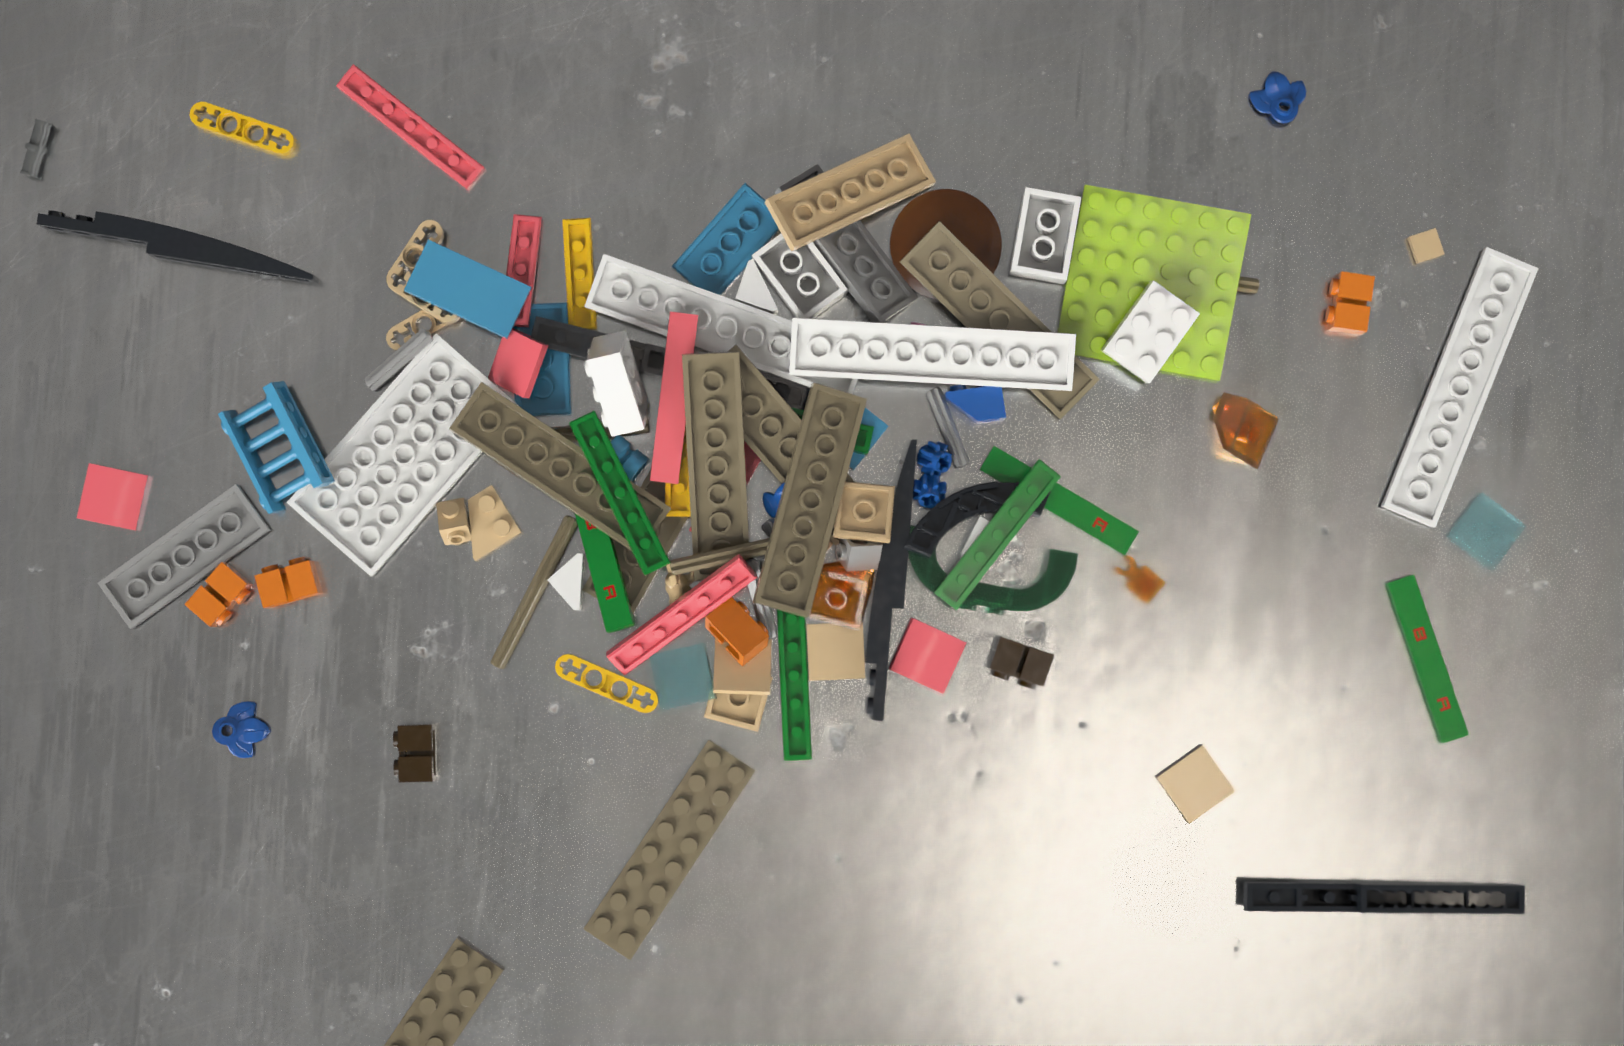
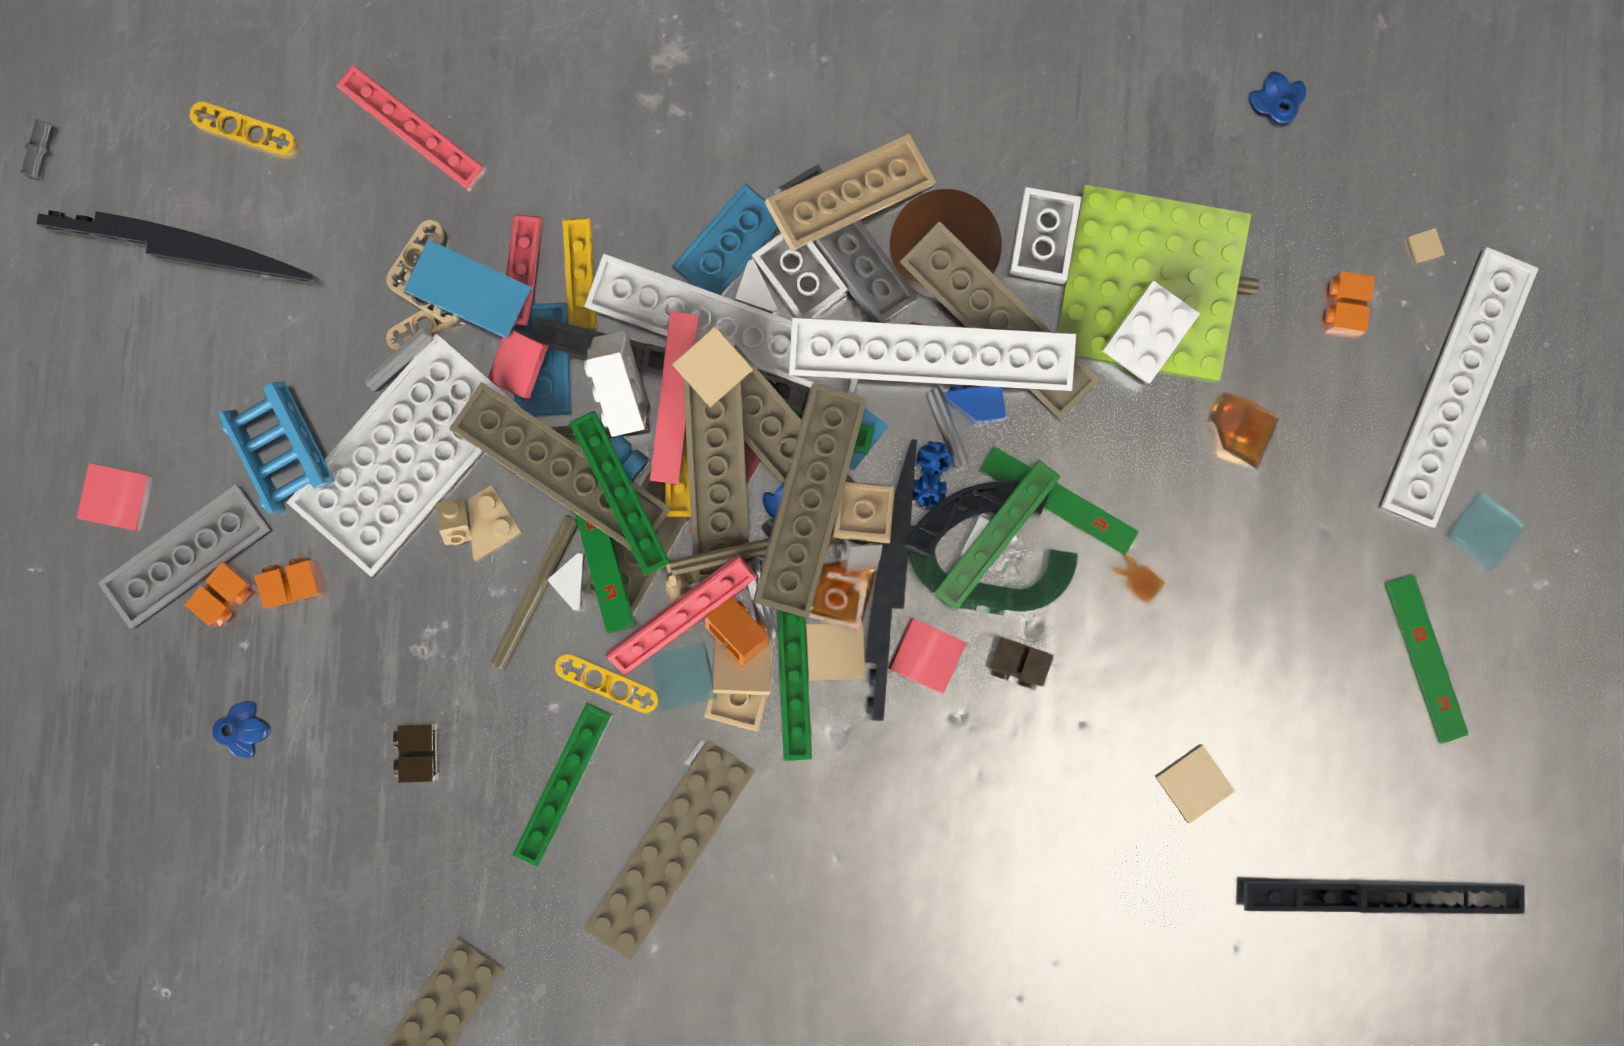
(562, 785): none -> green tile
(689, 760): none -> white leg
(712, 366): none -> tan tile

